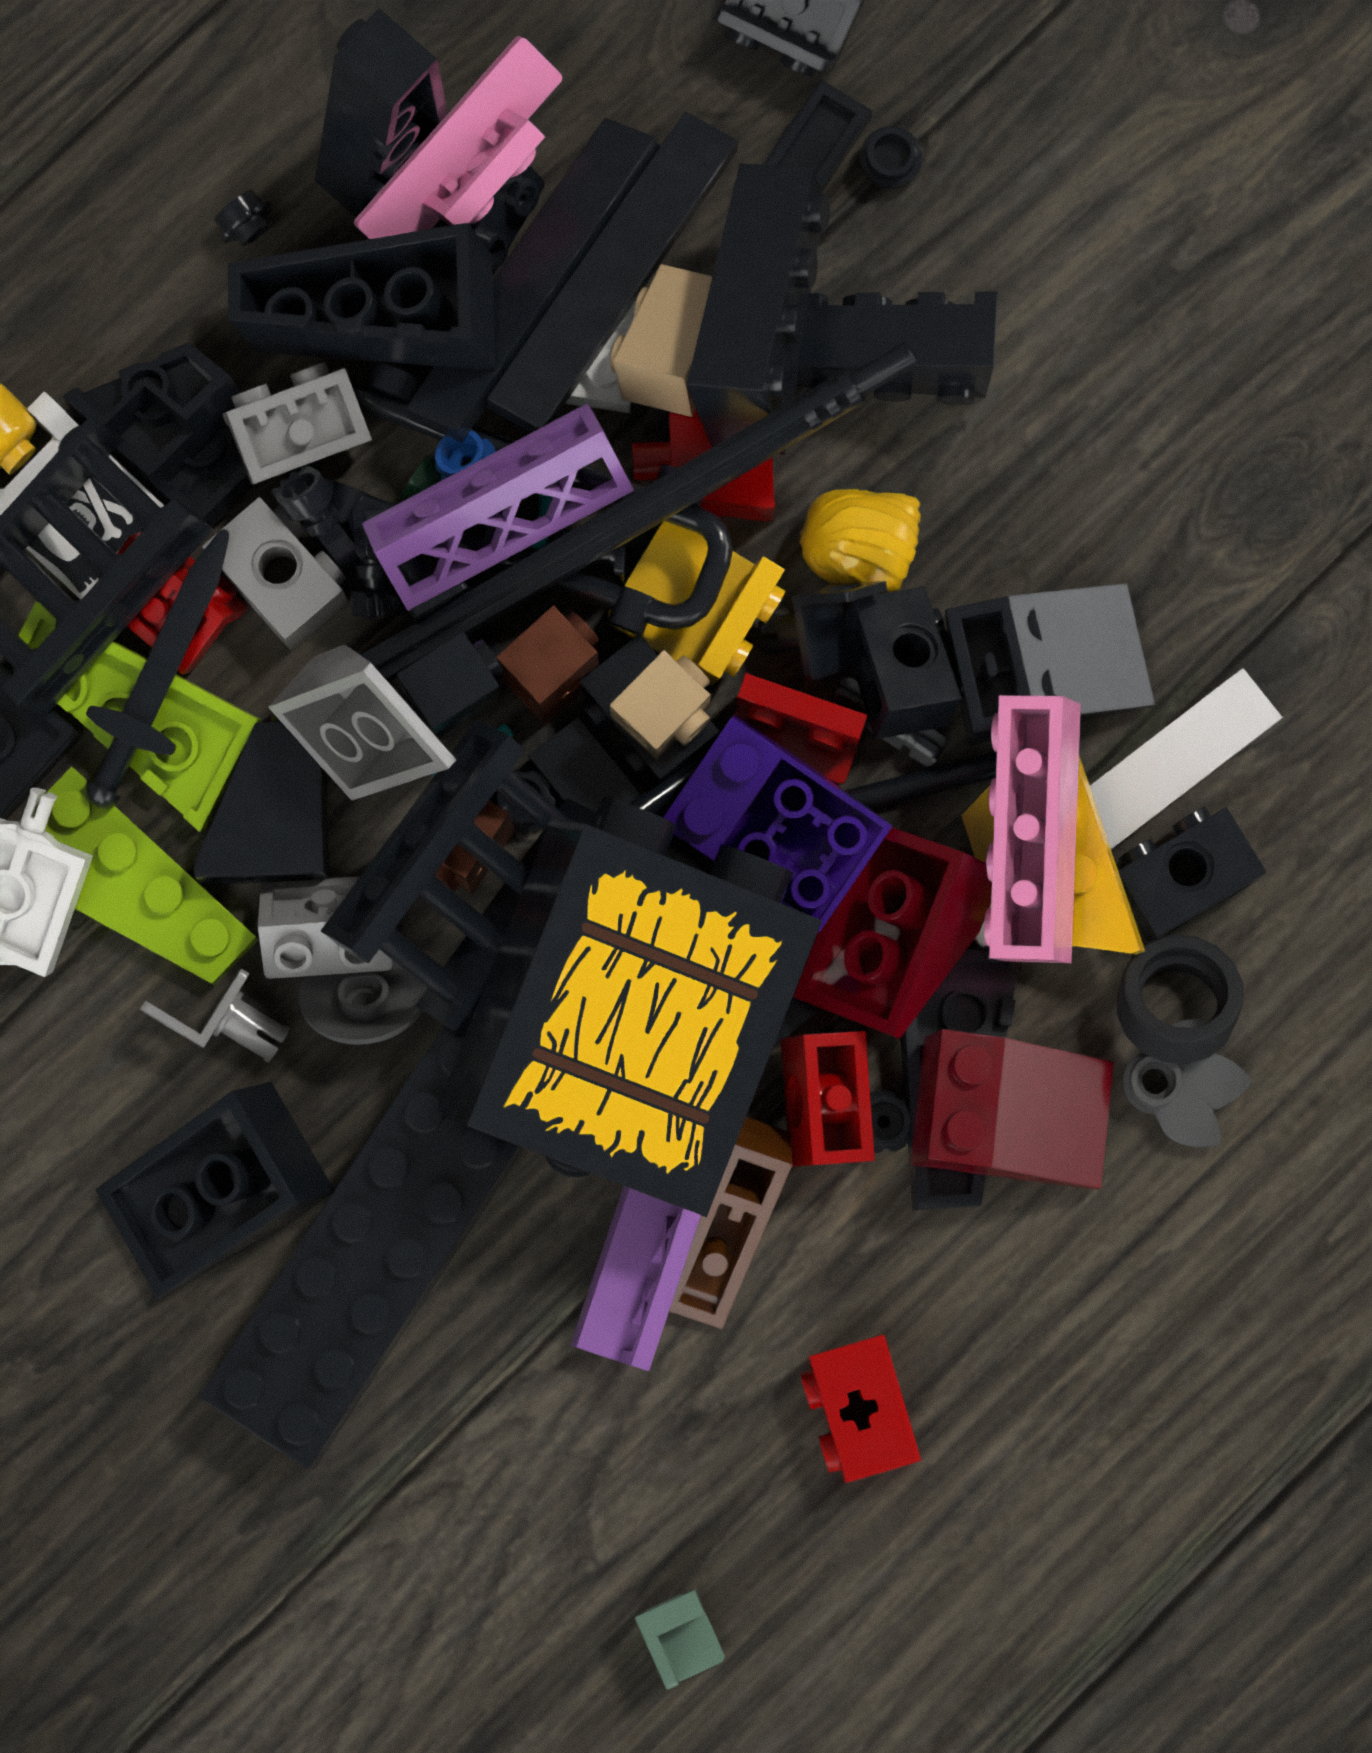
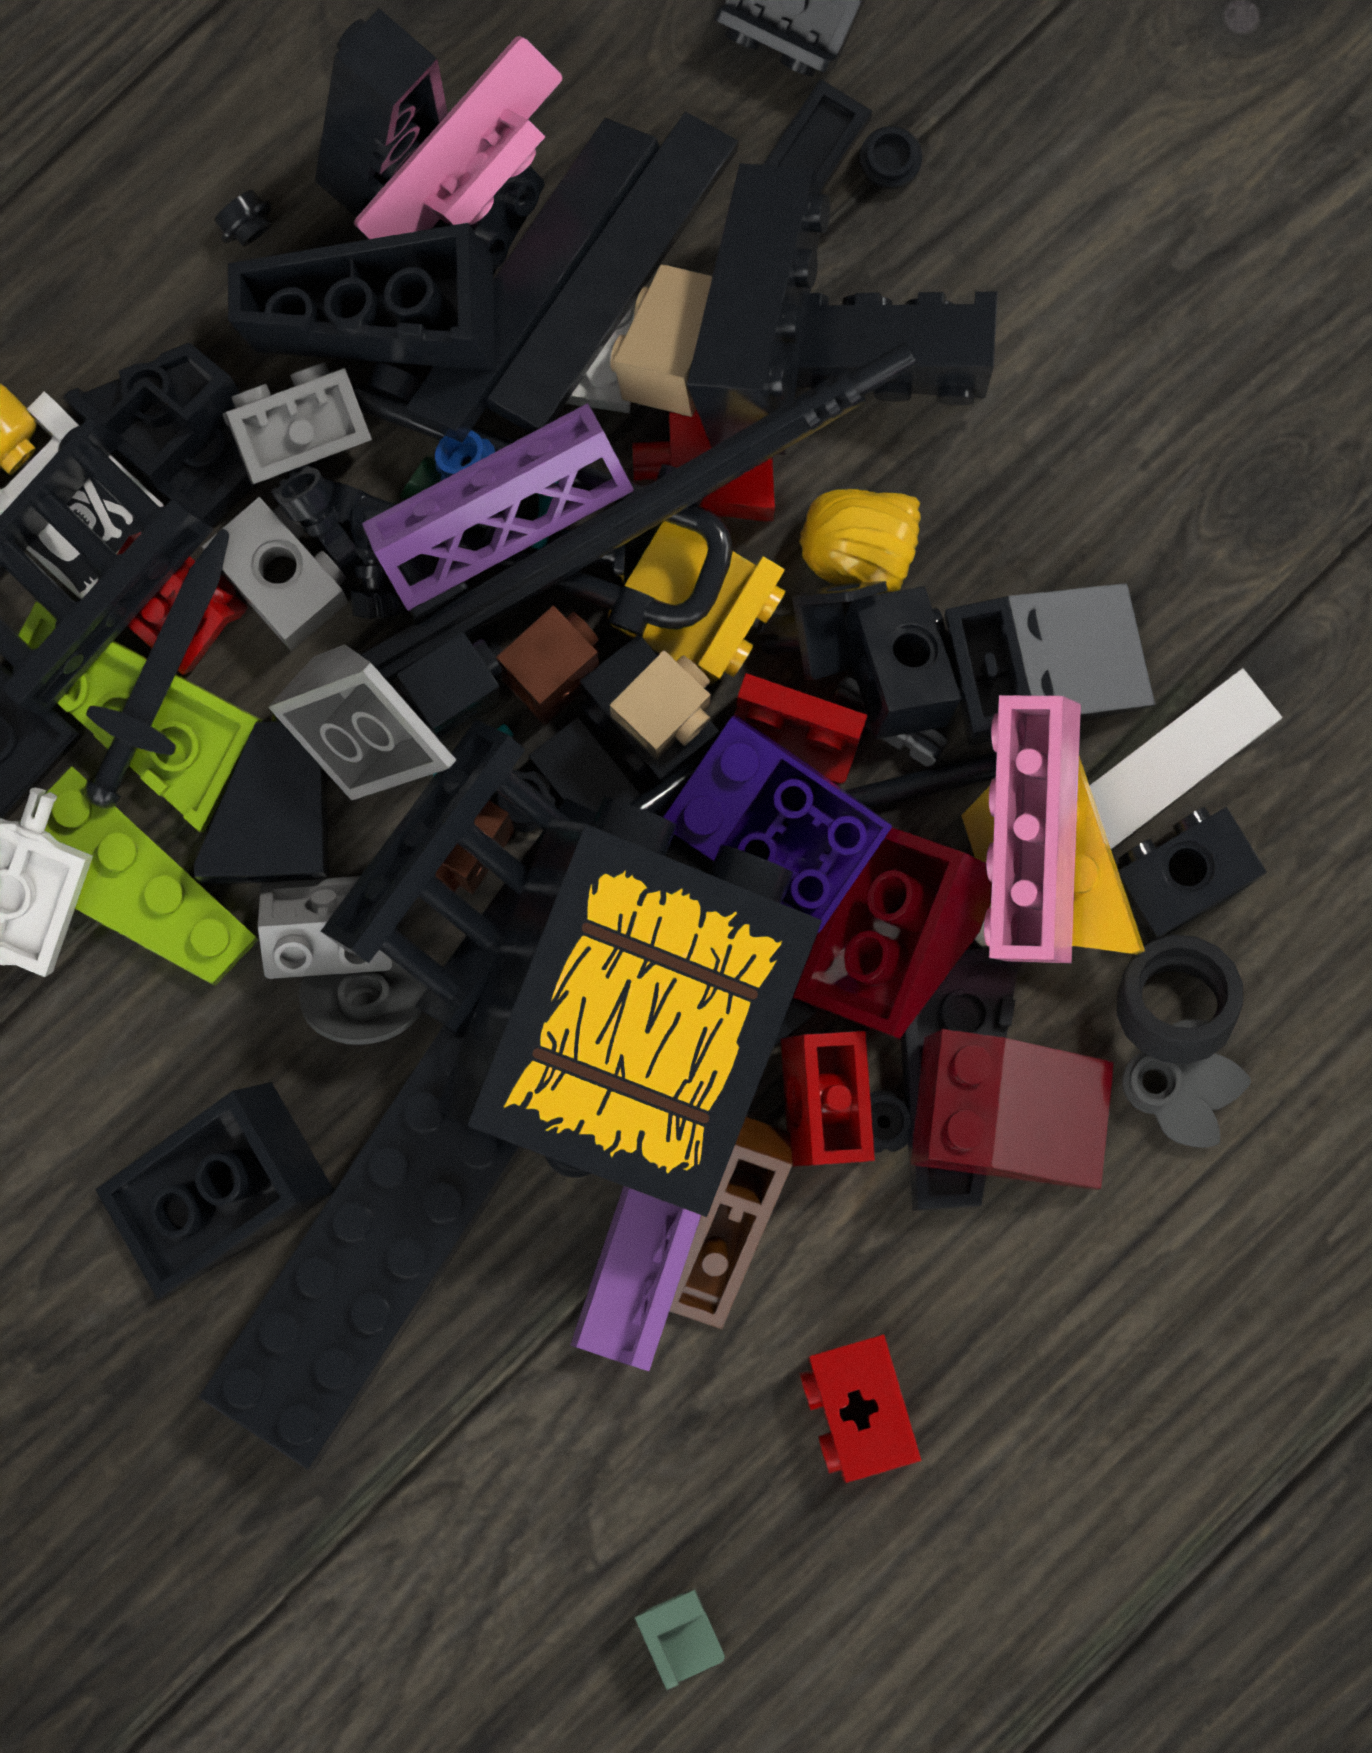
(233, 1019): light grey bracket -> none

